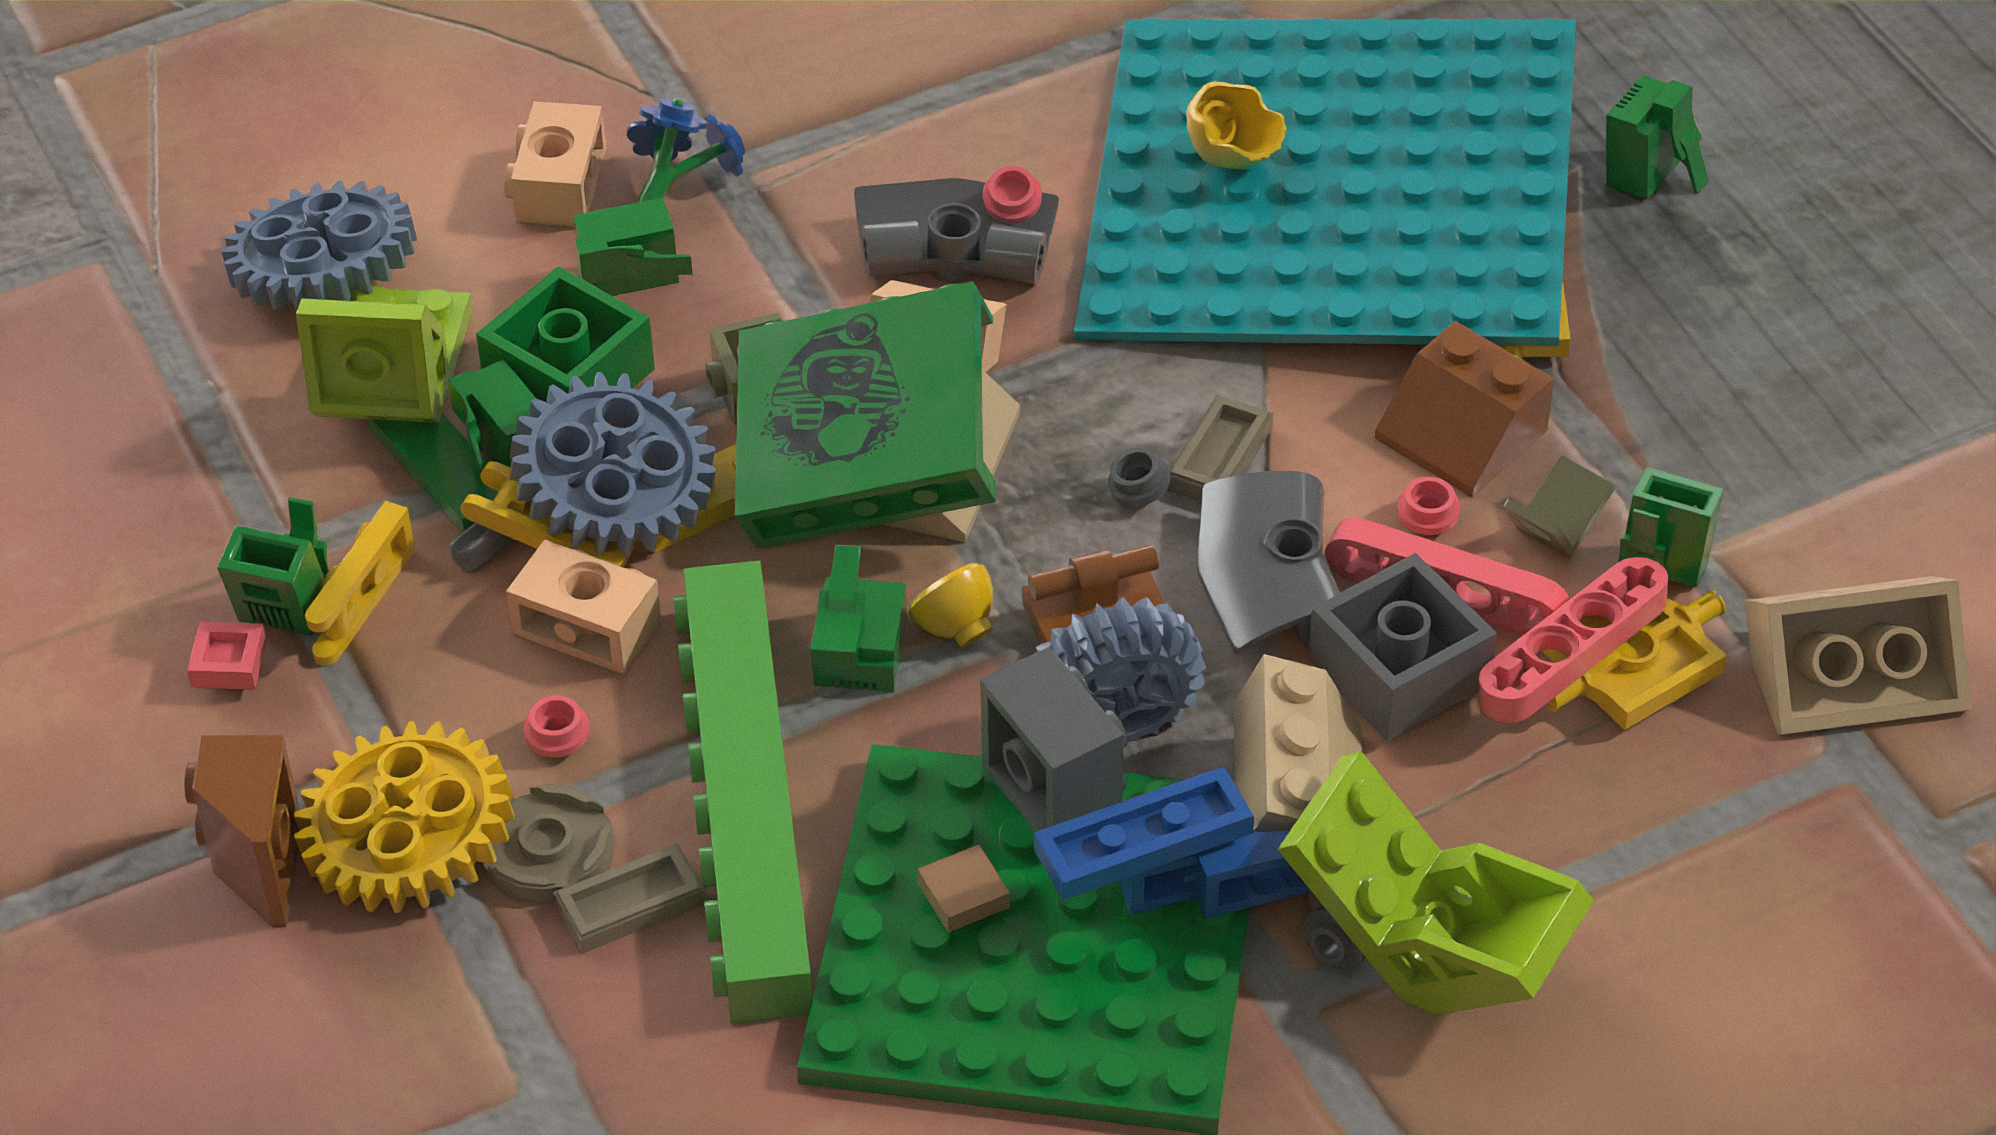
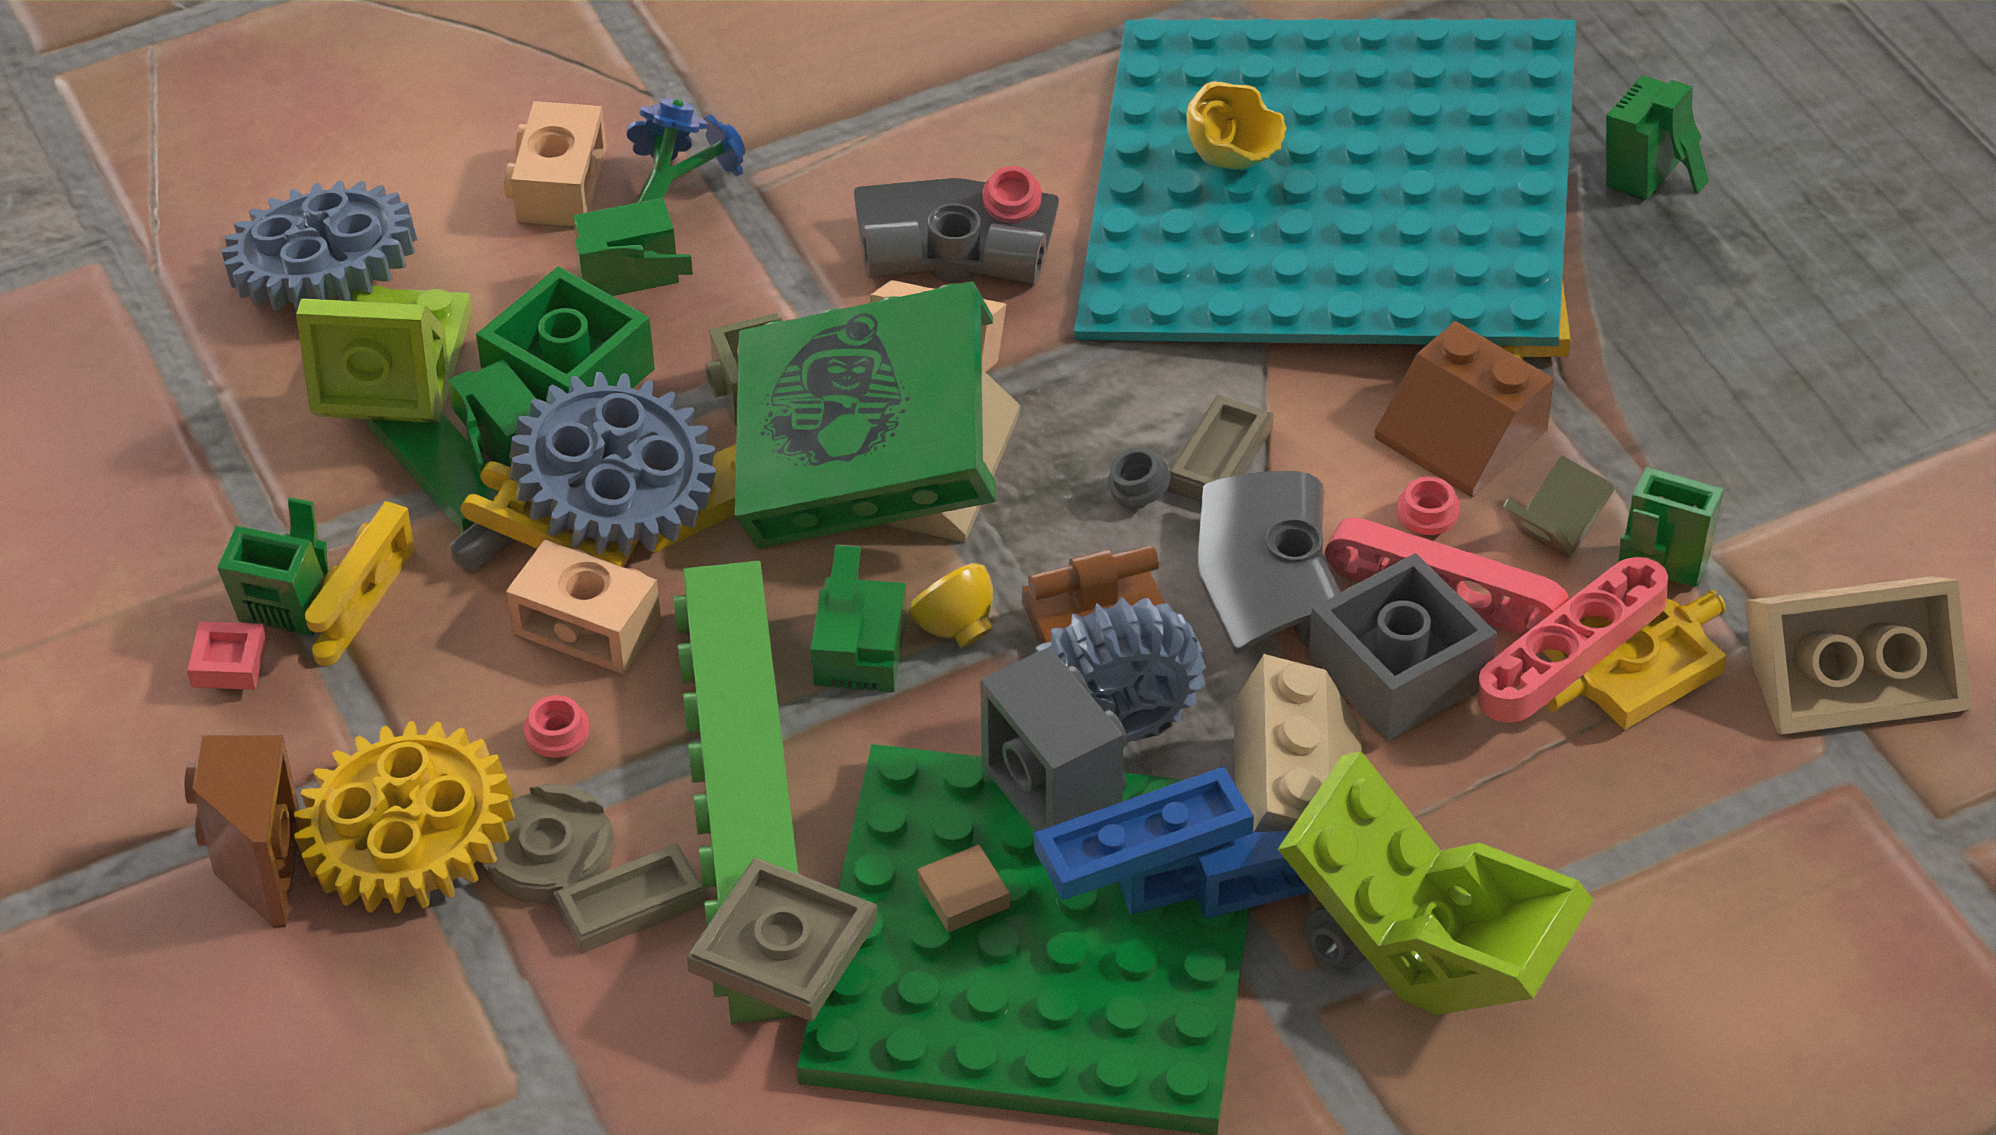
(782, 939): none -> dark tan tile

